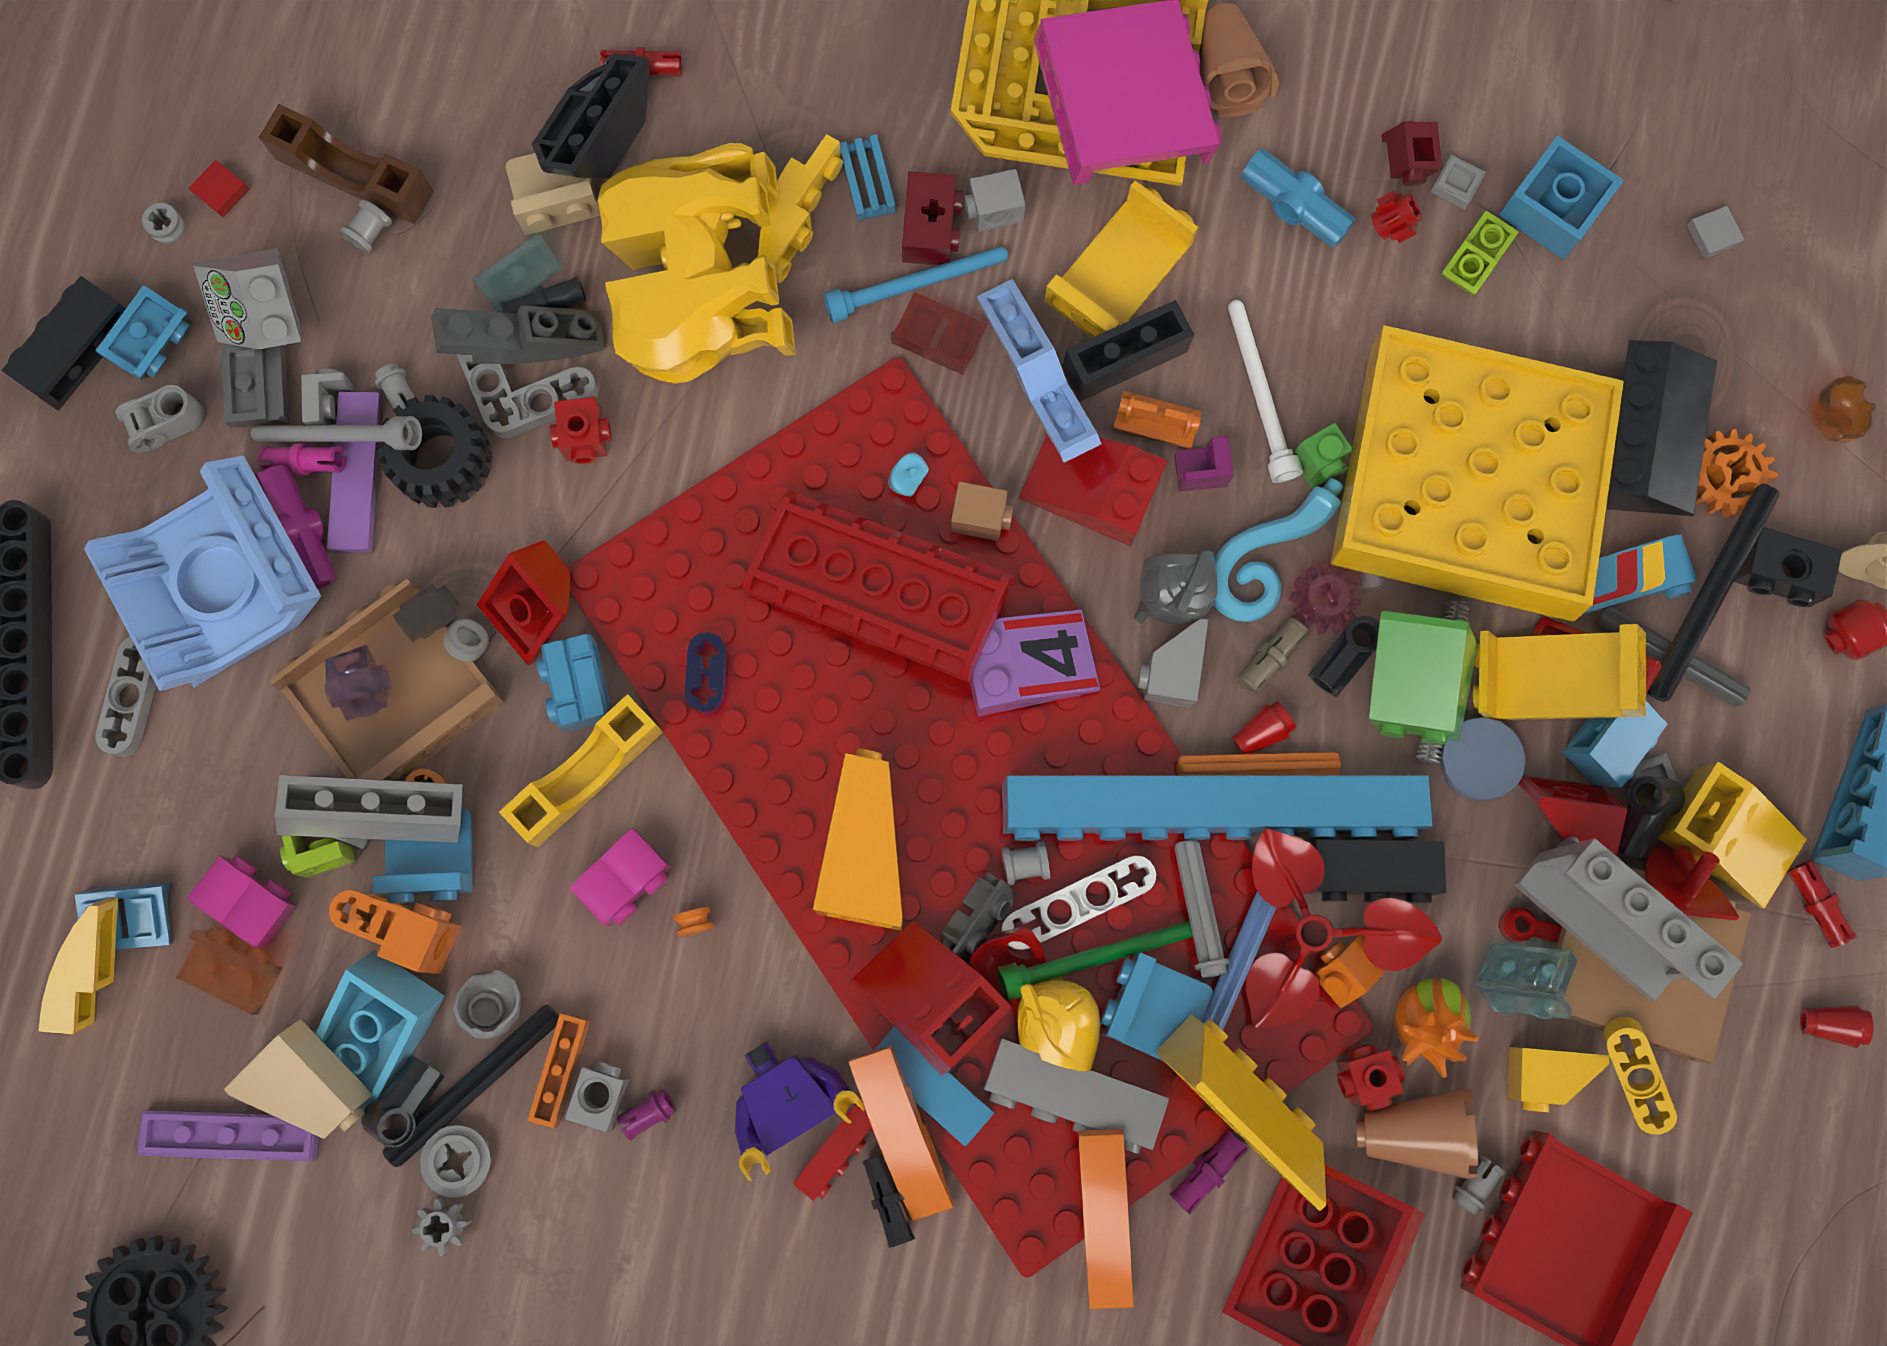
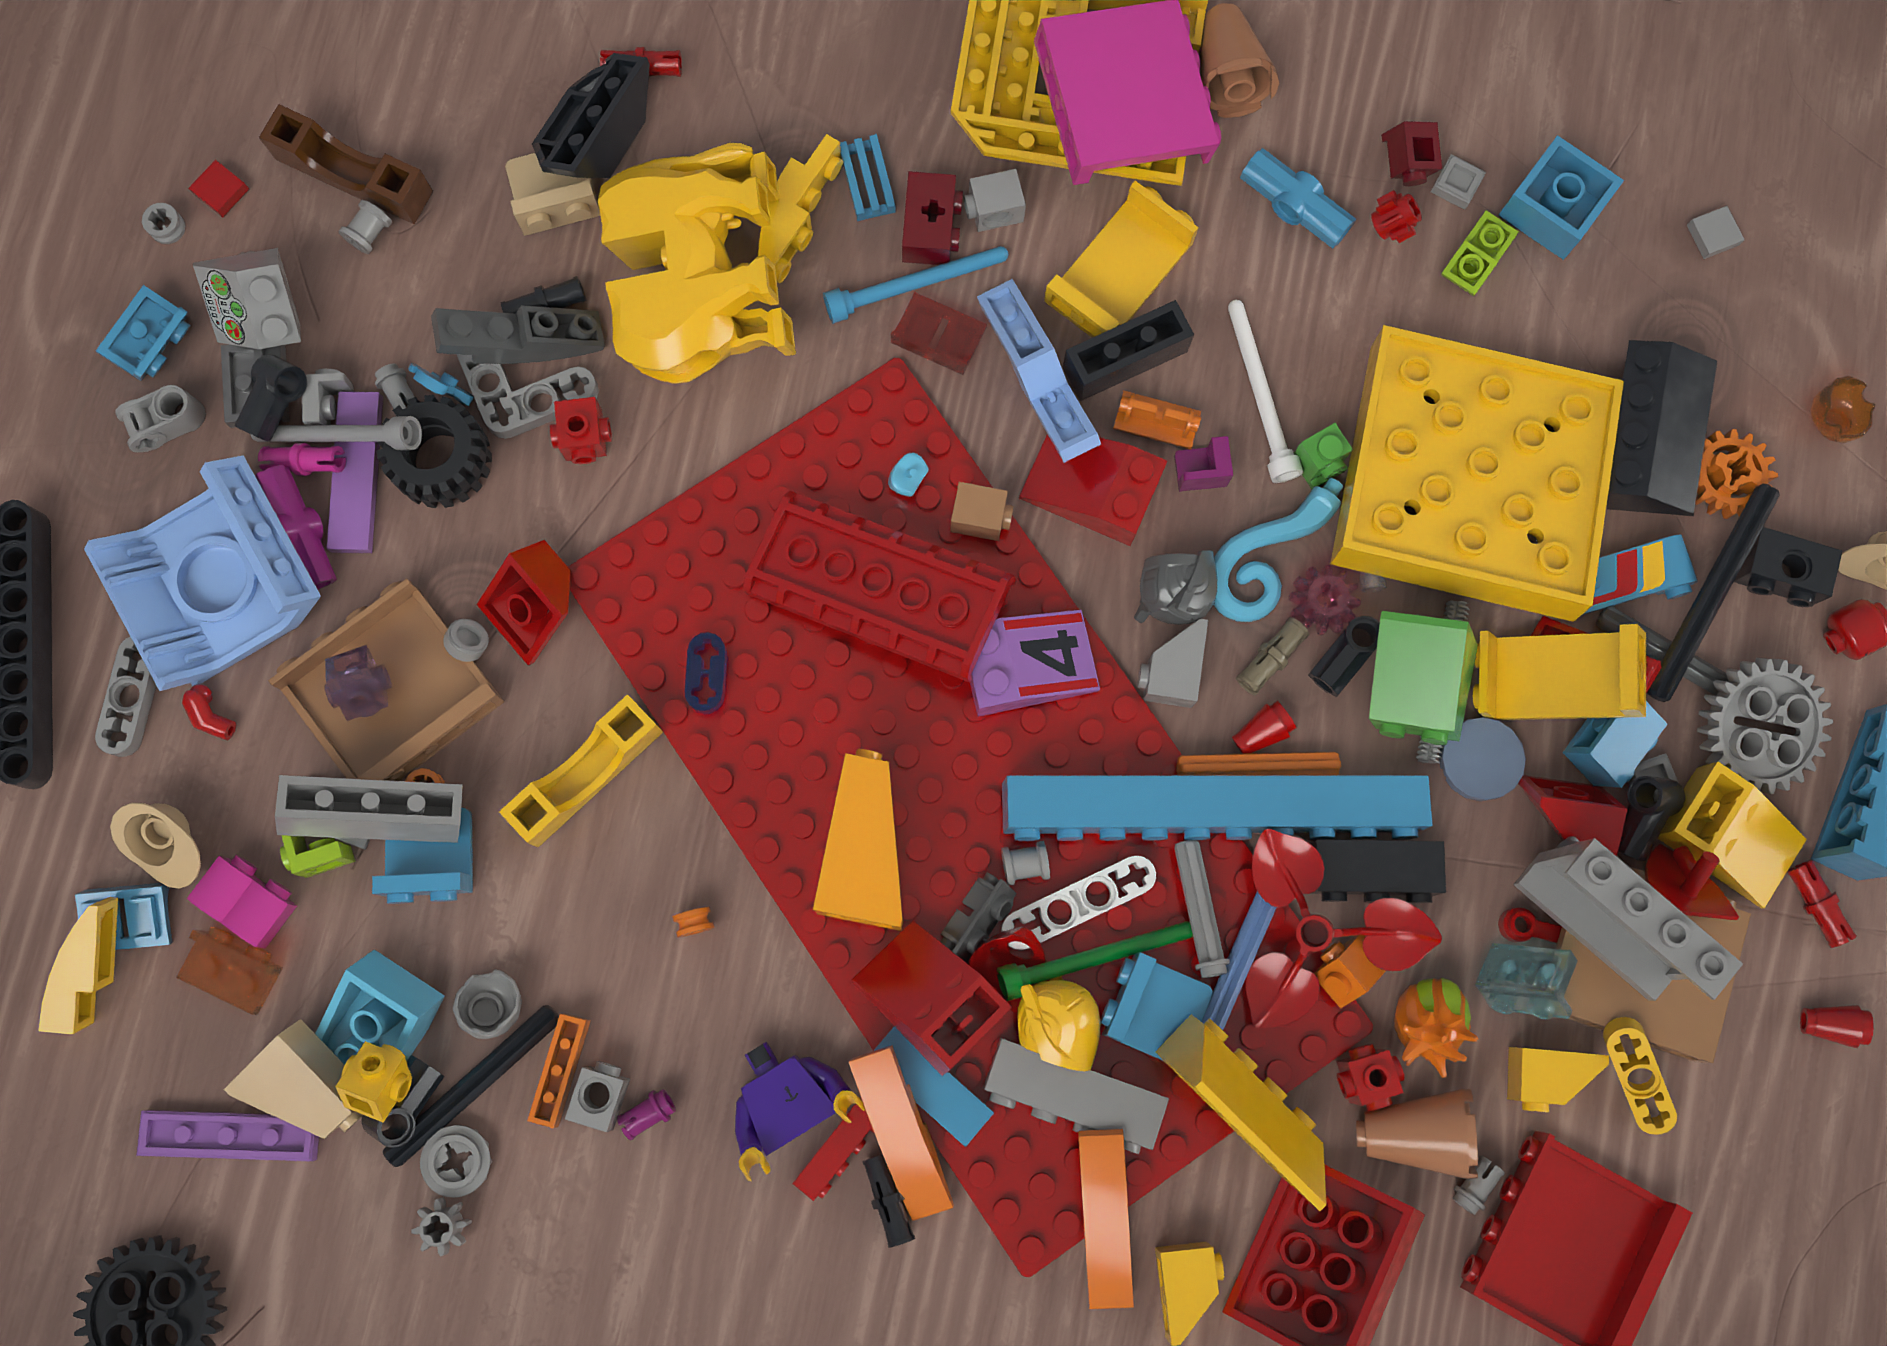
(65, 343): black brick -> none
(158, 842): none -> tan piece
(201, 716): none -> red arm
(270, 395): none -> black piece
(374, 1080): none -> yellow brick
(407, 935): orange brick -> none
(427, 612): clear smoke brick -> none
(441, 384): none -> dark azure piece
(517, 271): clear light blue slope -> none
(574, 682): dark azure brick -> none
(621, 878): dark pink brick -> none
(1187, 1285): none -> yellow slope
(1209, 1172): magenta pin -> none
(1773, 687): none -> light grey gear

